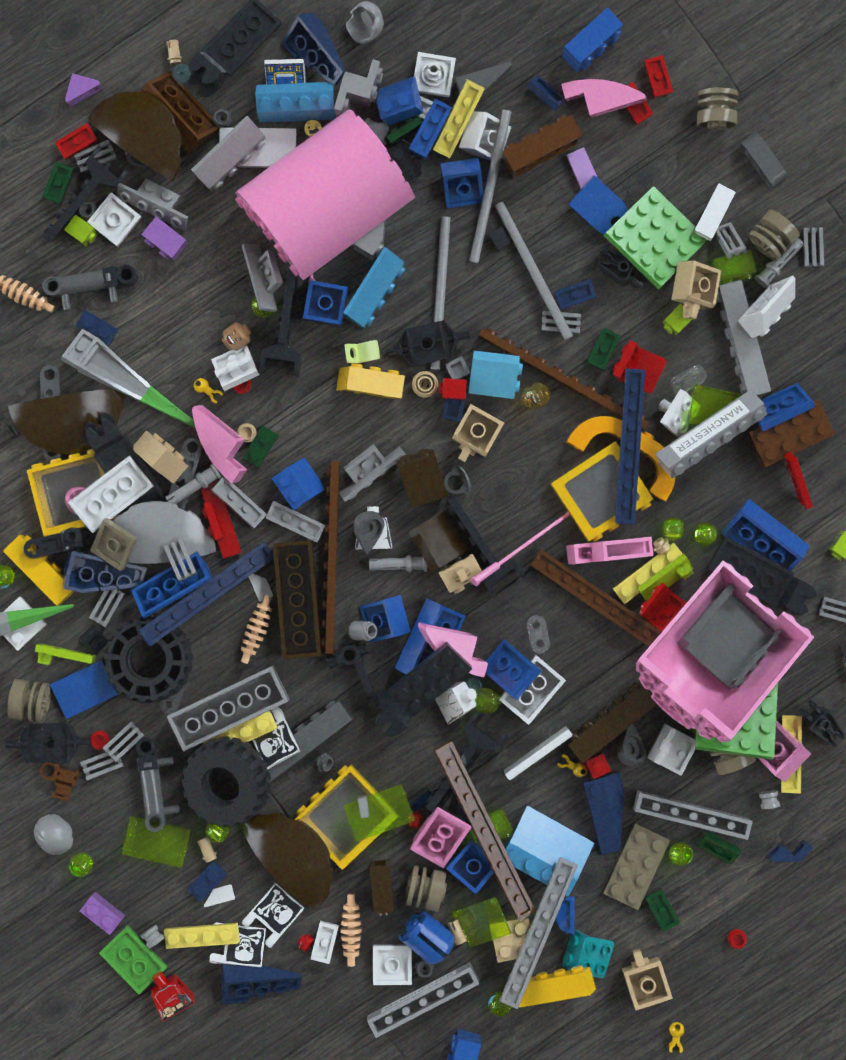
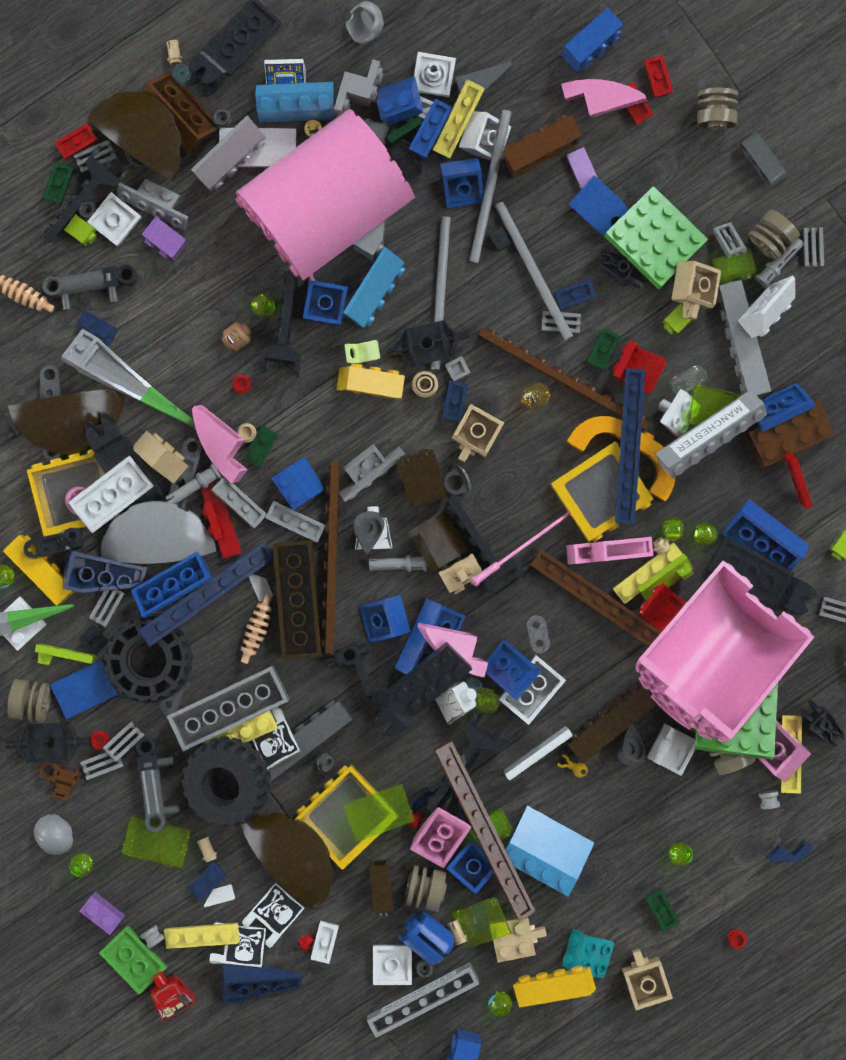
(81, 88): medium lavender slope -> none
(113, 544): dark tan plate -> none
(174, 545): light grey tile -> none
(204, 388): yellow arm -> none
(215, 833): clear neon green piece -> none
(234, 367): white plate -> none
(263, 274): light grey bracket -> none
(311, 42): dark blue wedge -> none
(351, 930): light nougat piece -> none
(362, 630): light grey brick -> none
(363, 806): light grey tile -> none
(453, 389): red brick -> none
(495, 374): medium azure brick -> none
(538, 932): light grey tile -> none
(546, 93): dark blue plate -> none
(566, 916): blue plate -> none
(597, 765): red brick -> none
(606, 808): dark blue wedge -> none
(636, 866): dark tan plate -> none
(676, 1032): yellow arm -> none
(692, 814): light grey brick -> none
(714, 212): white tile -> none
(719, 847): dark green plate -> none
(728, 639): dark grey panel -> none

